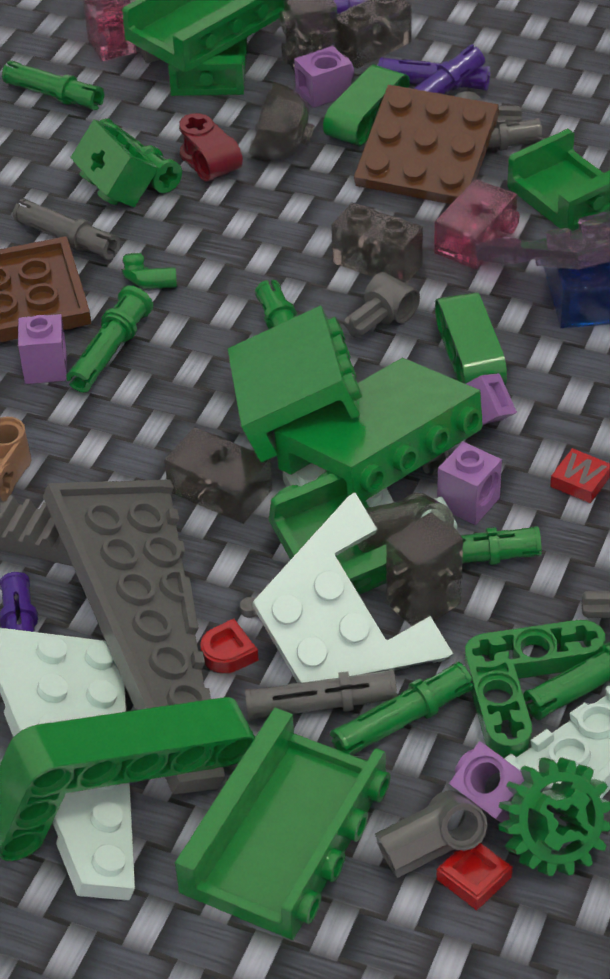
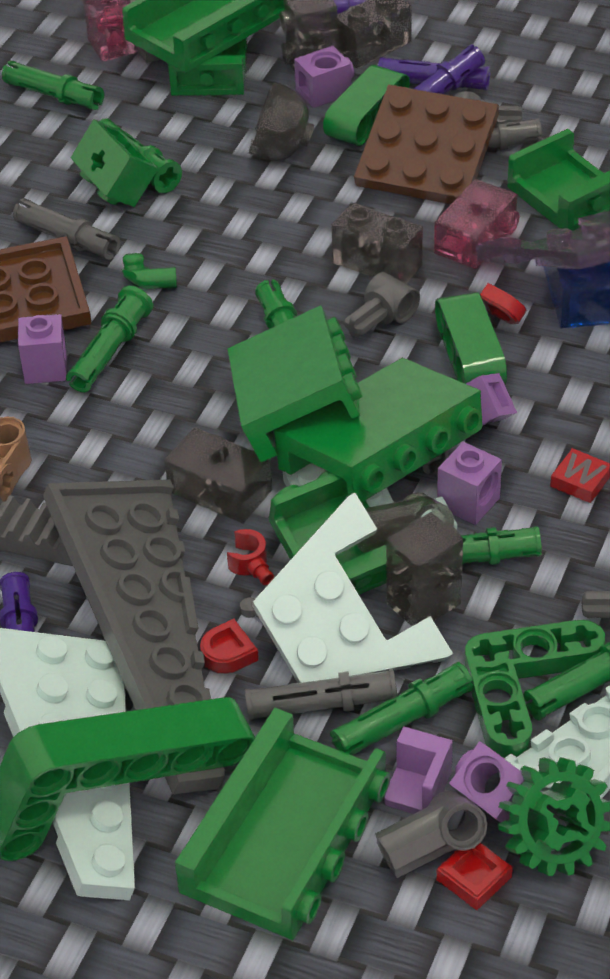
(208, 147): dark red piece -> none
(250, 564): none -> red piece
(421, 770): none -> medium lavender panel
(502, 304): none -> red tile

